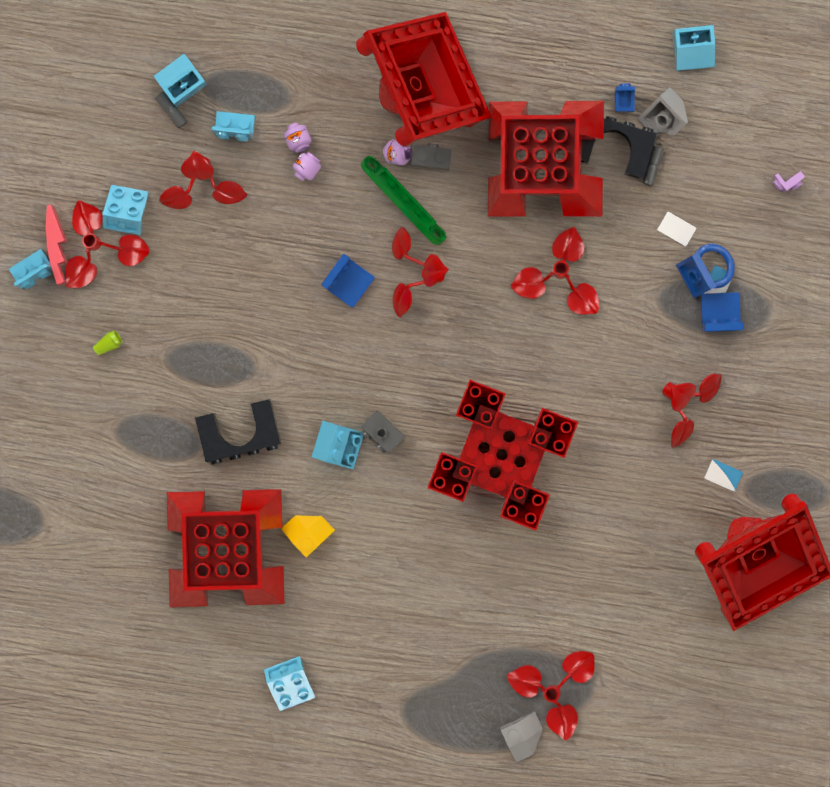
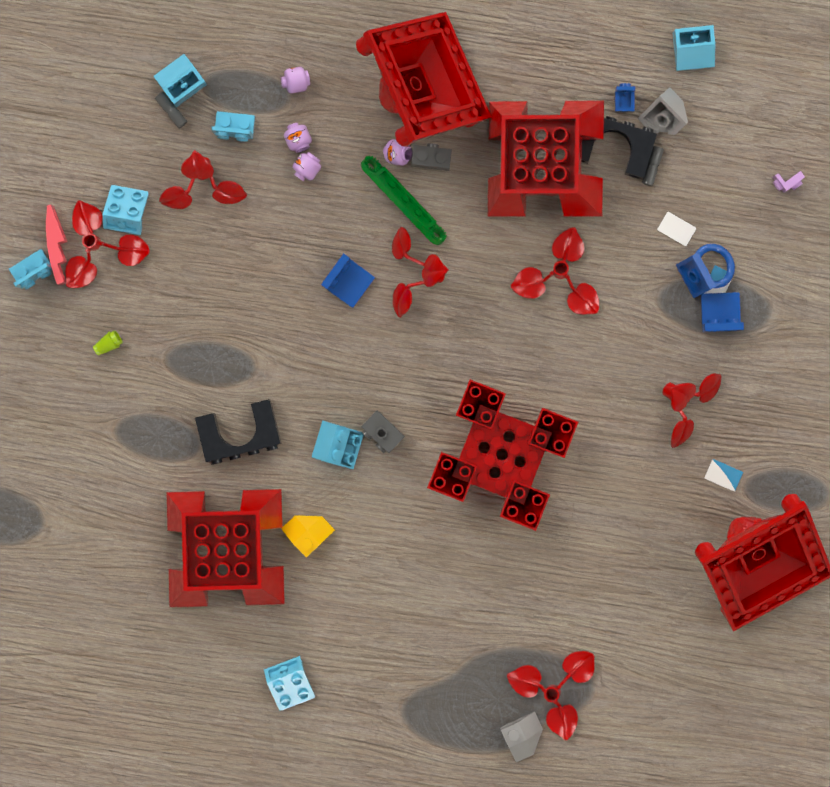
(295, 80): none -> lavender head

